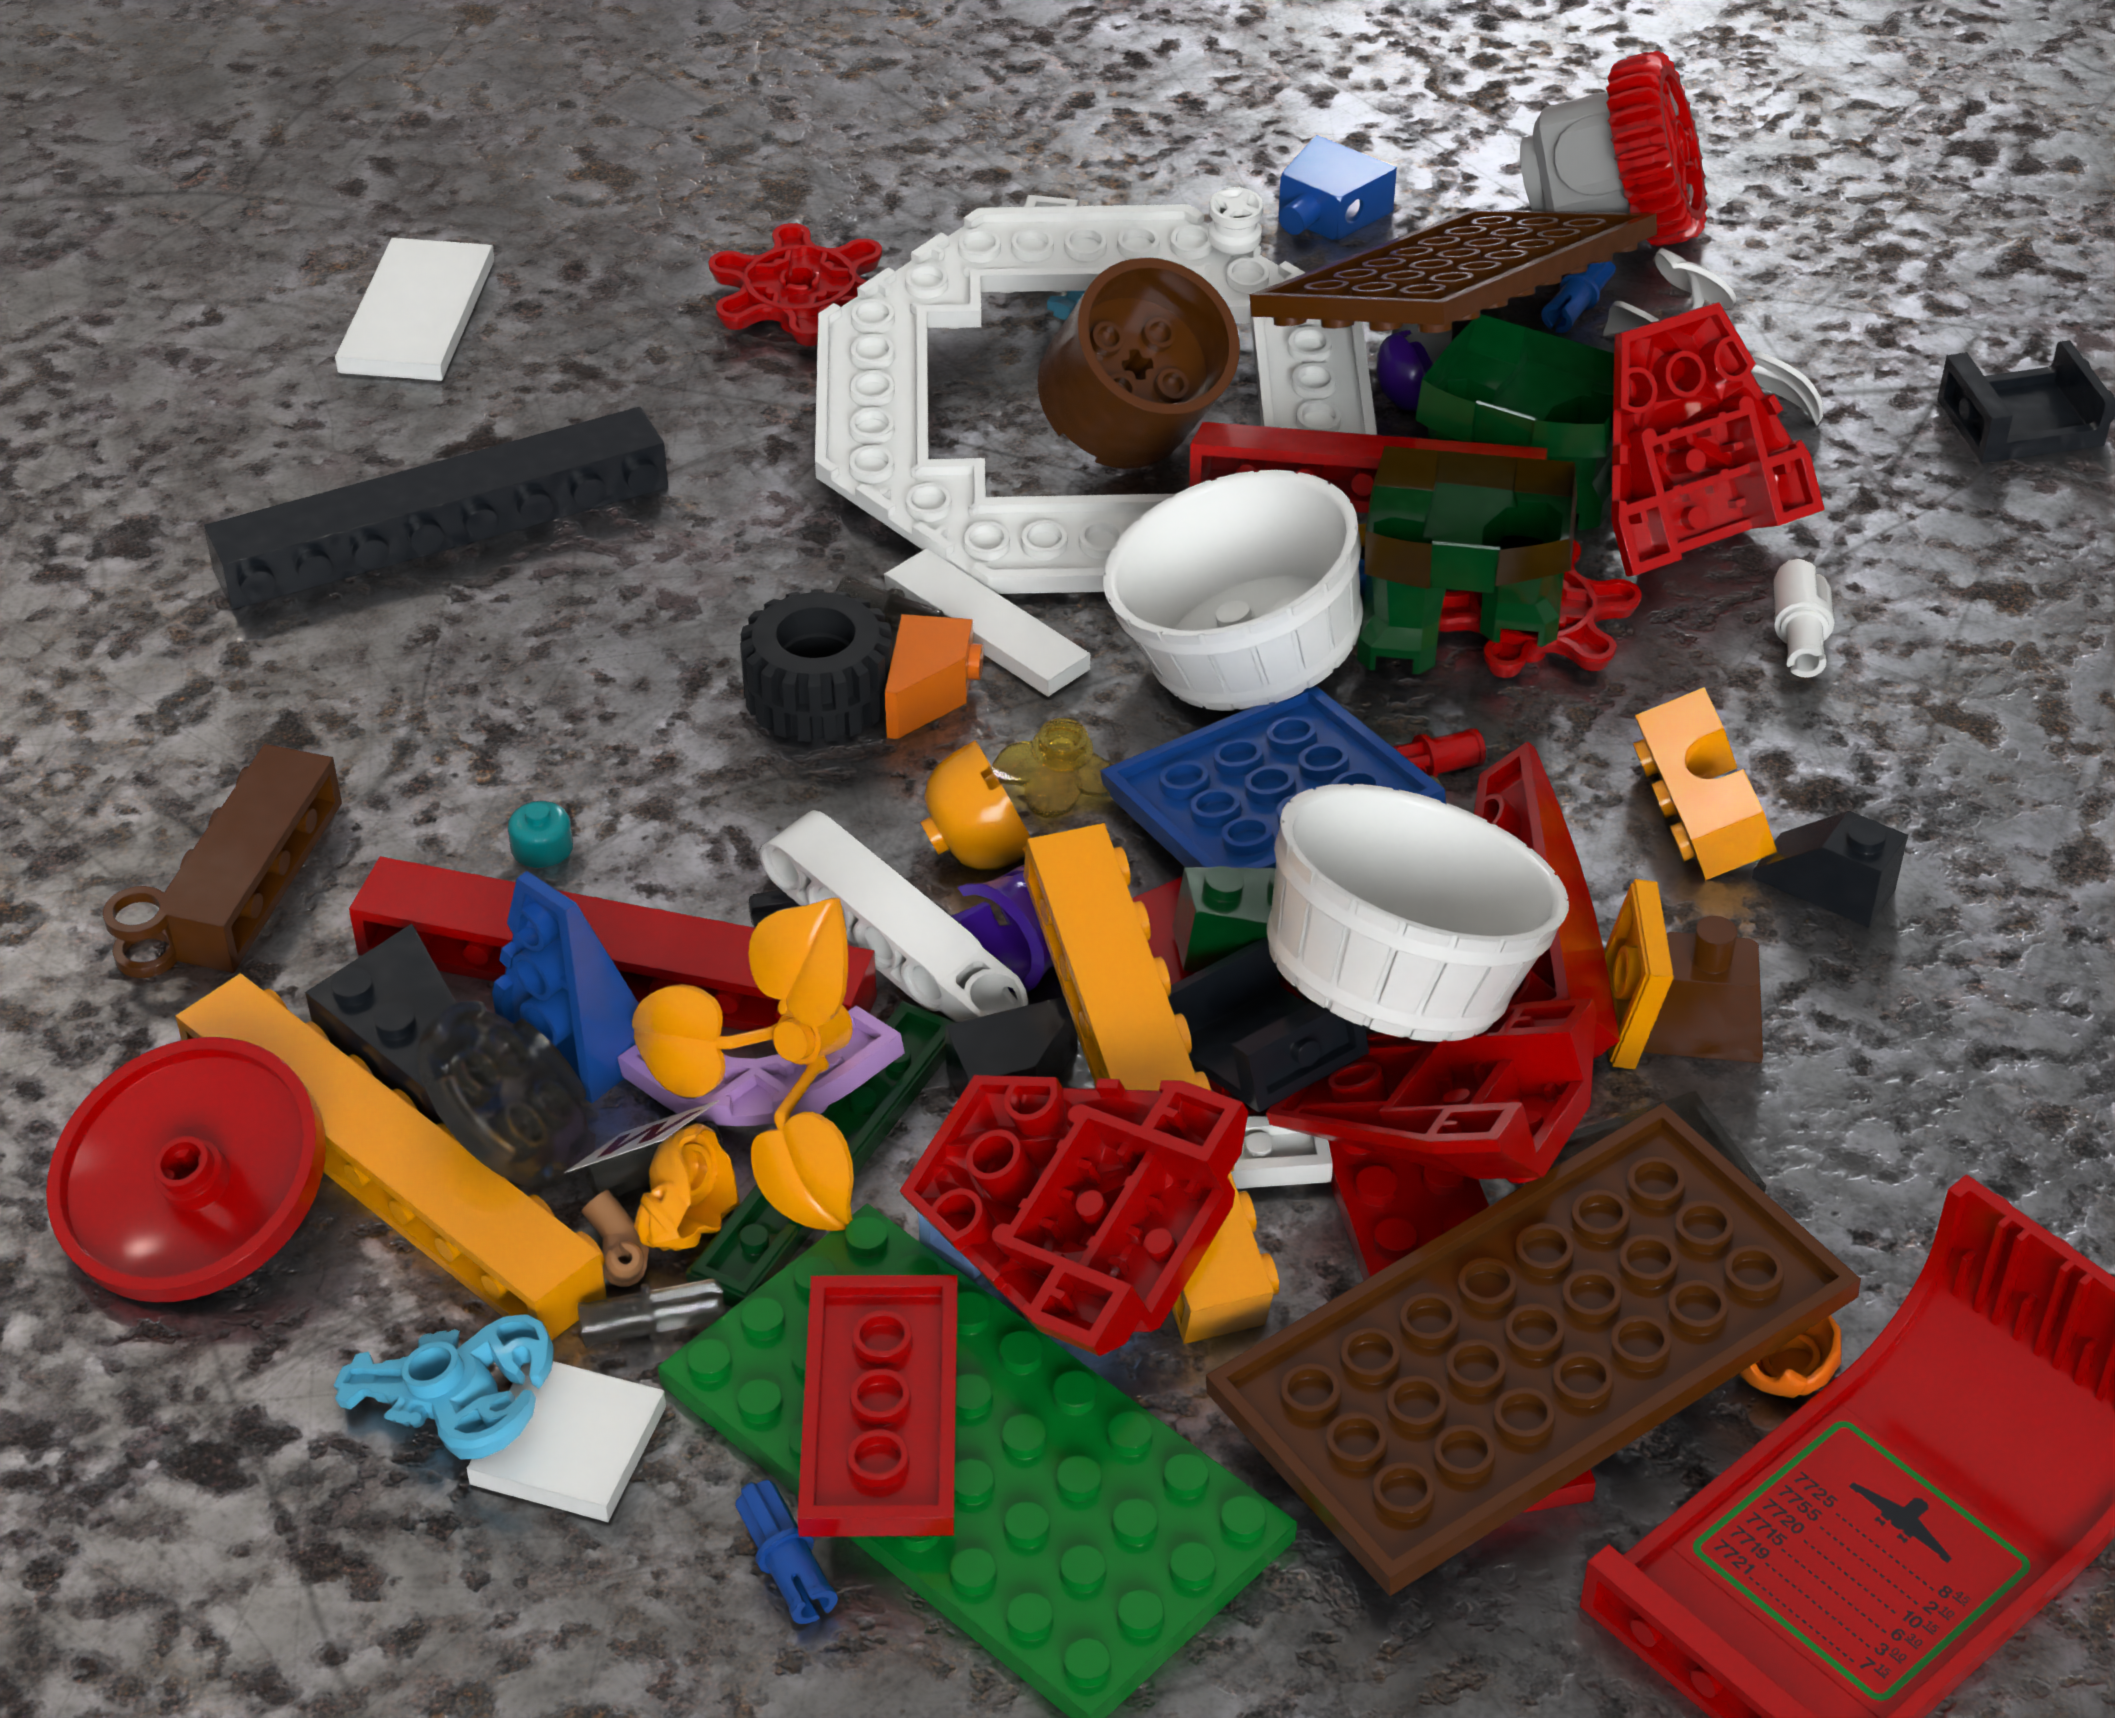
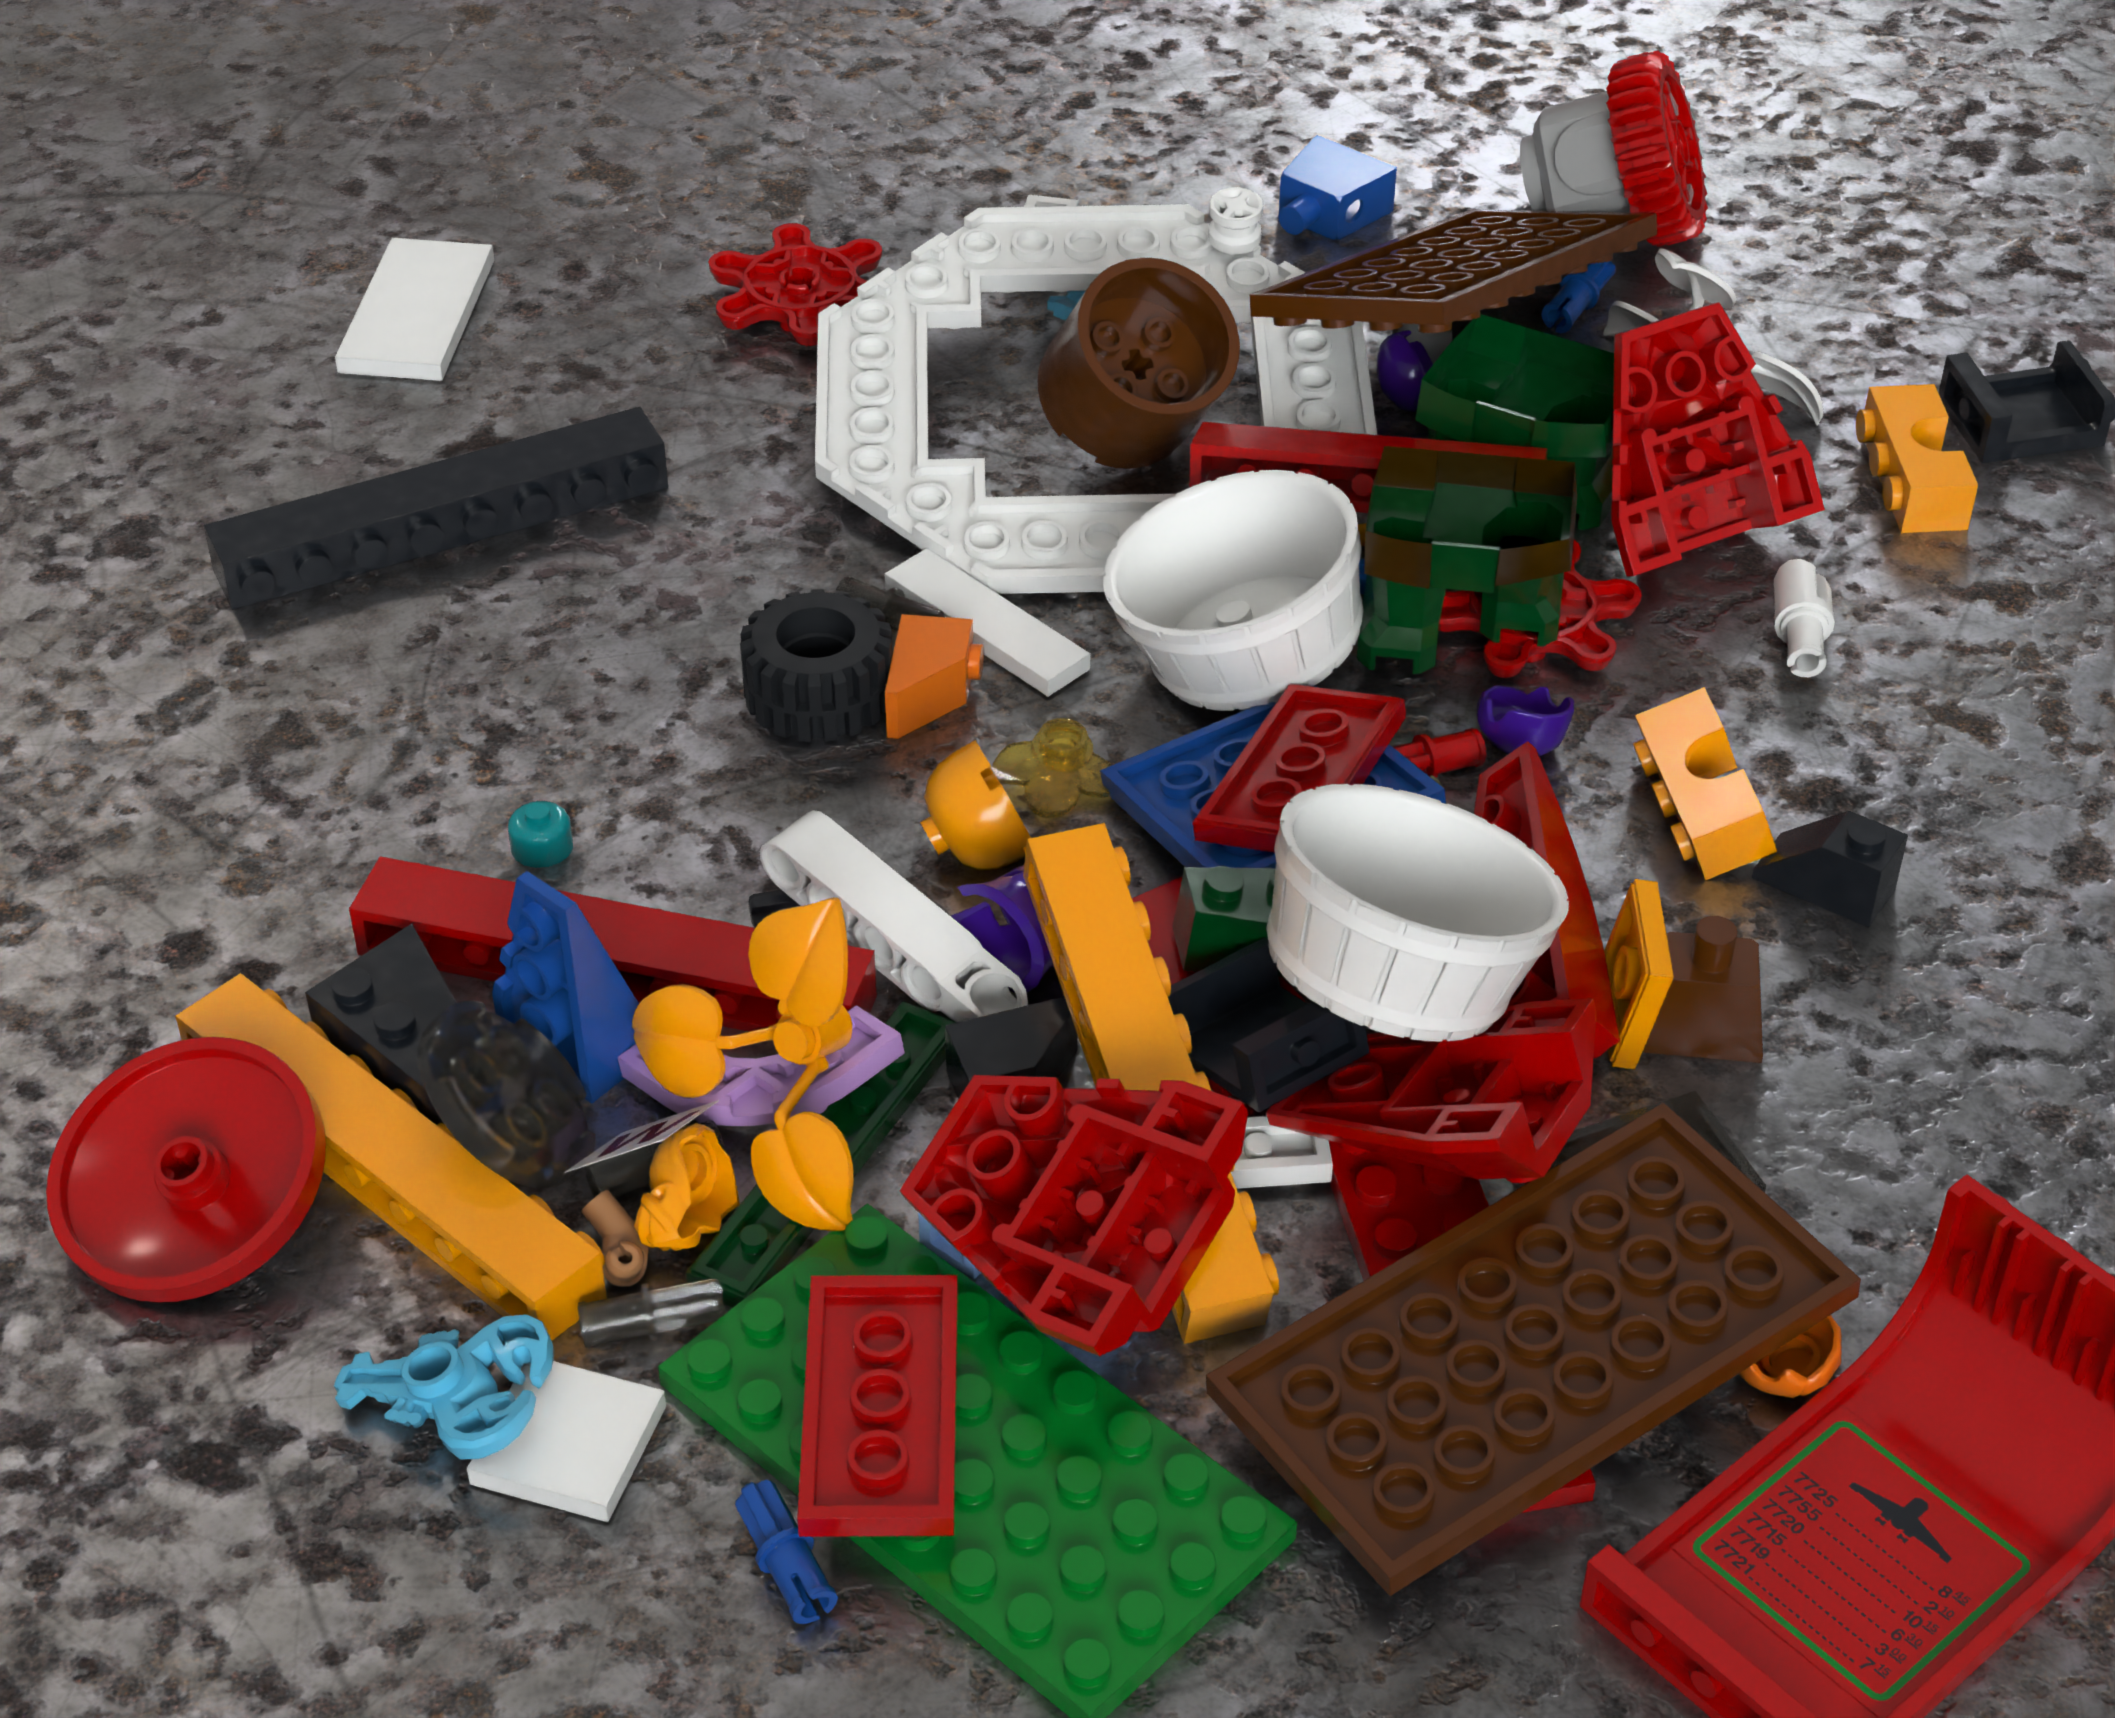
(236, 868): reddish brown hinge -> none
(1302, 744): none -> red tile
(1513, 717): none -> dark purple hair
(1904, 442): none -> light orange arch

